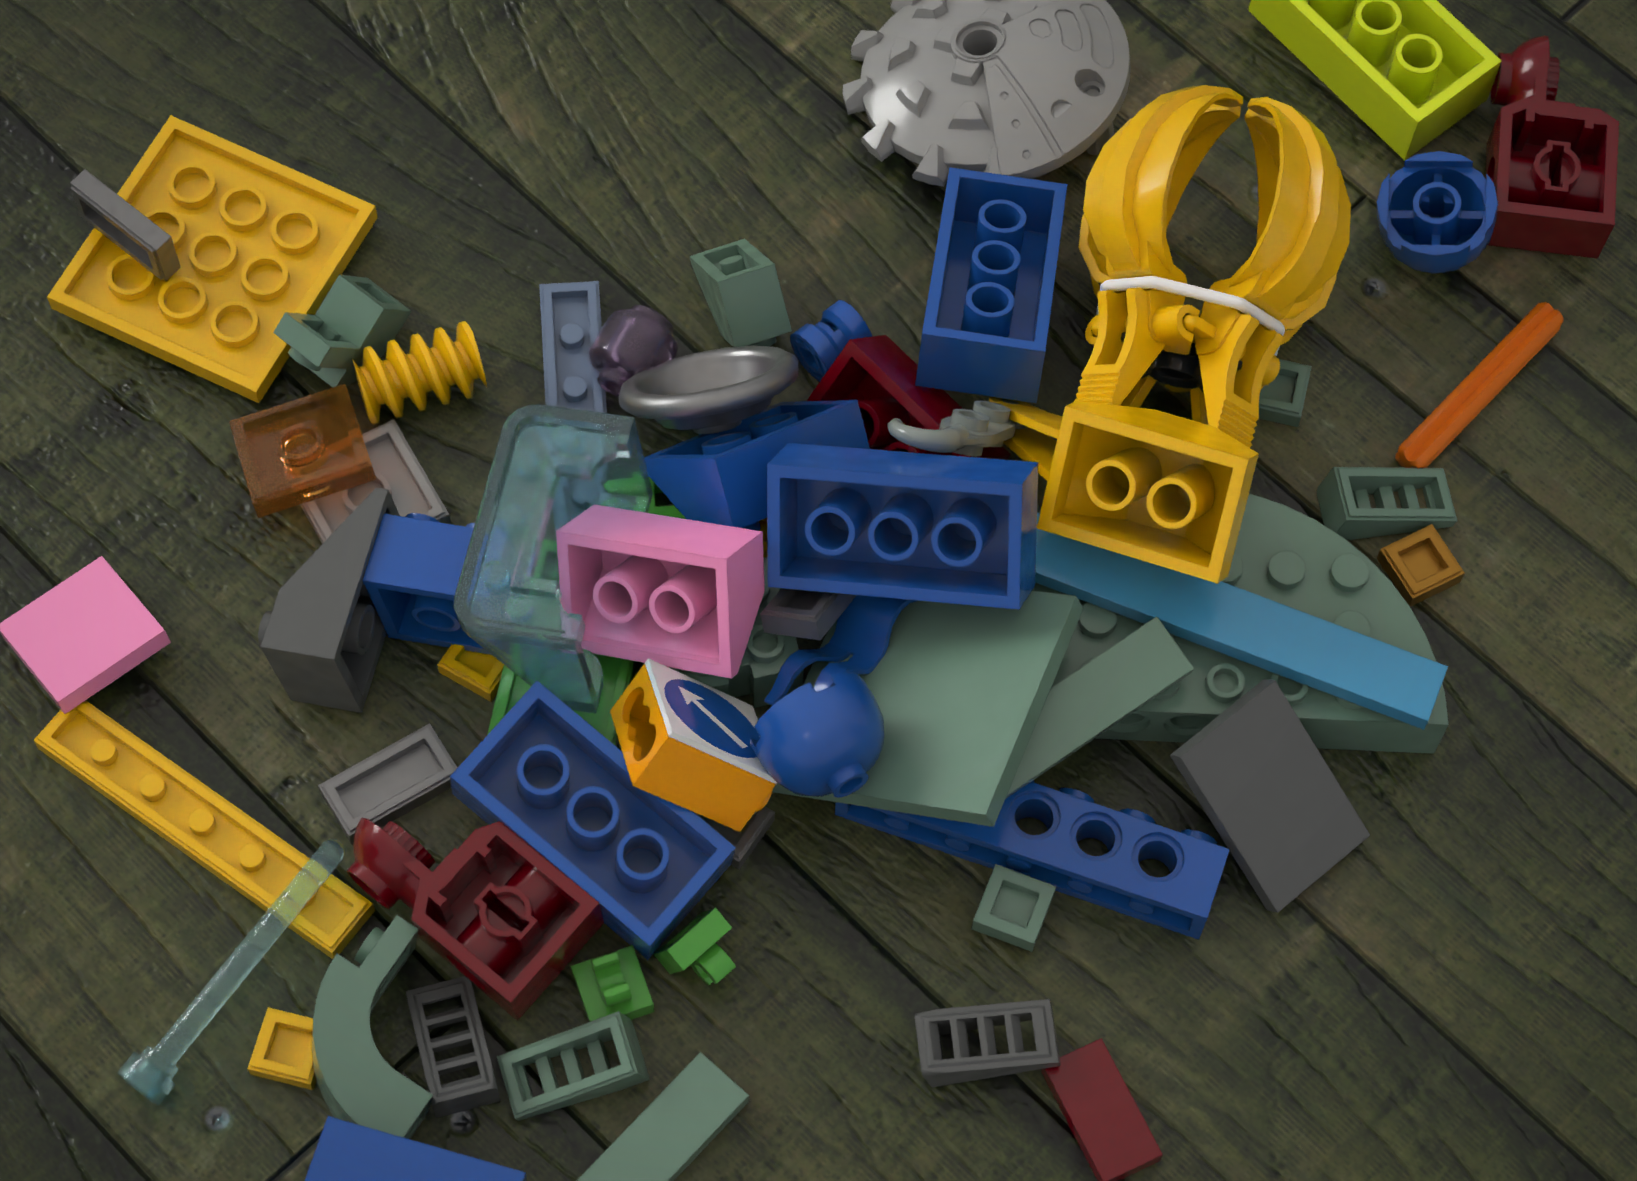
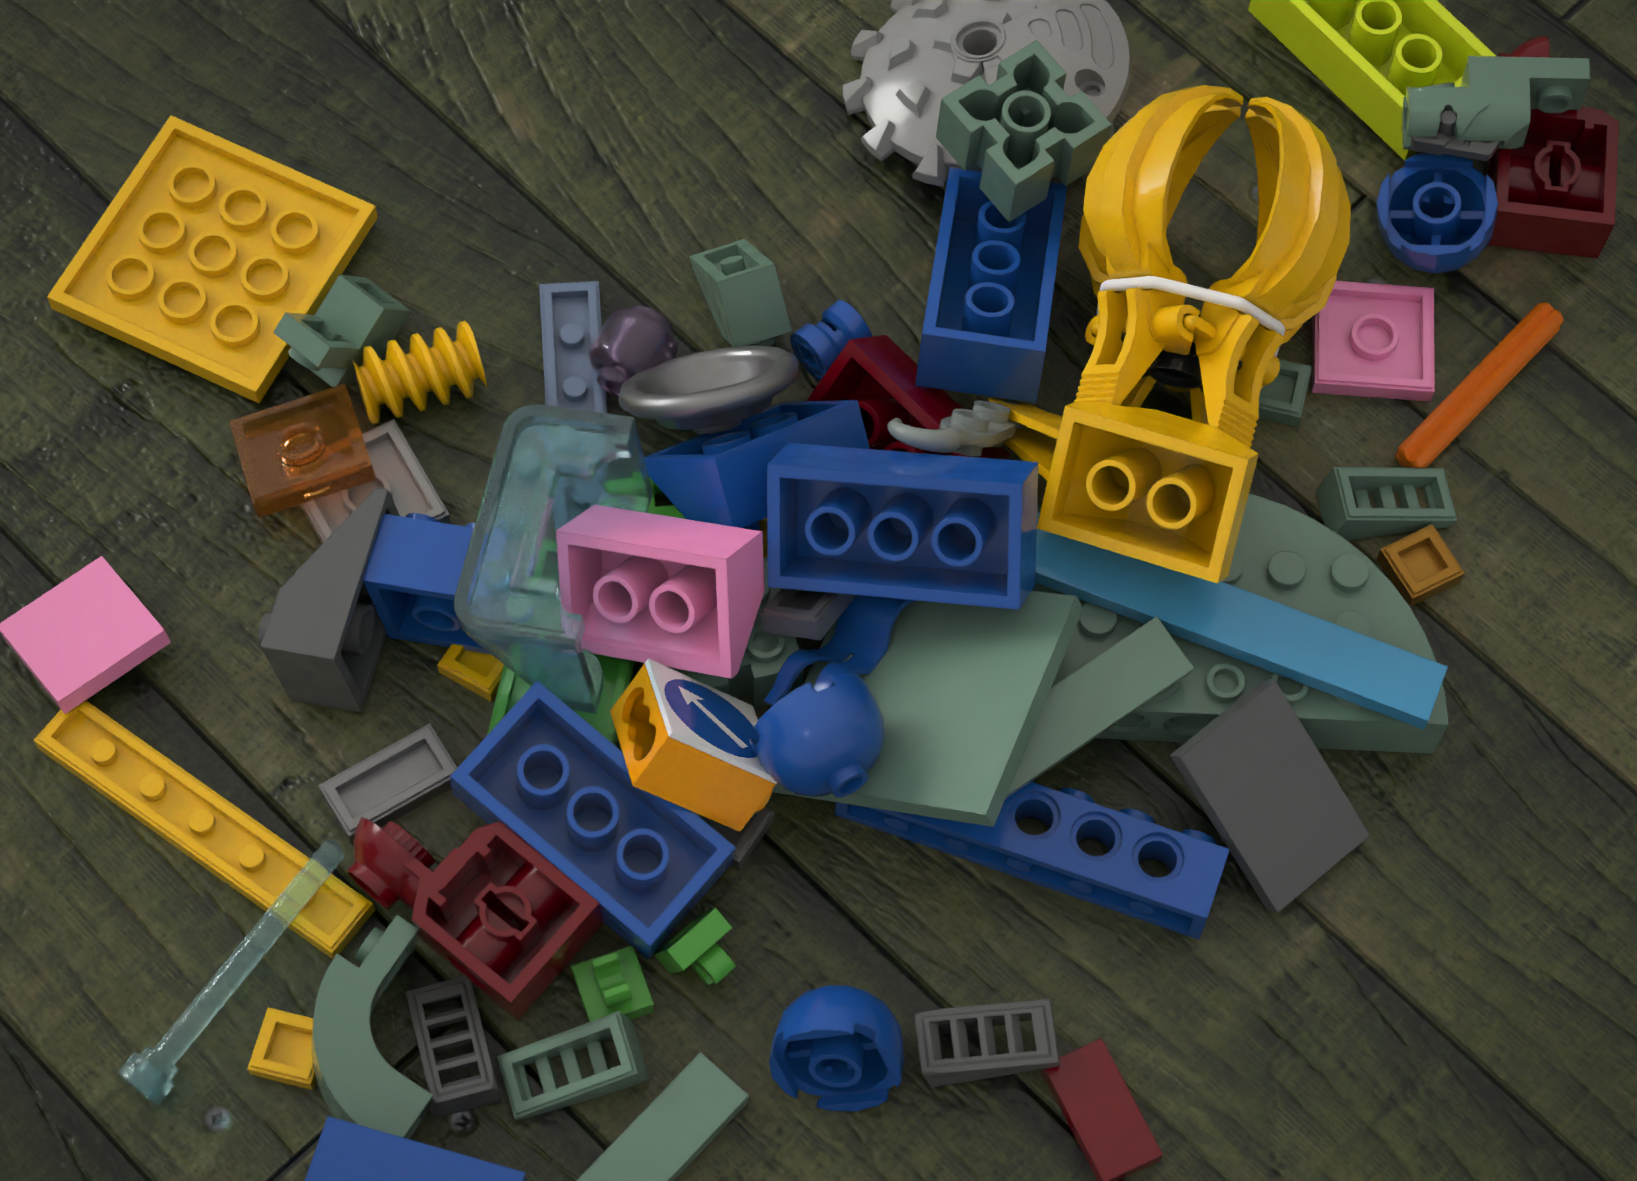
(125, 225): flat silver tile -> none
(838, 1047): none -> blue cylinder
(1013, 907): sand green plate -> none
(1022, 130): none -> sand green brick
(1375, 342): none -> bright pink tile
(1491, 104): none -> sand green plate

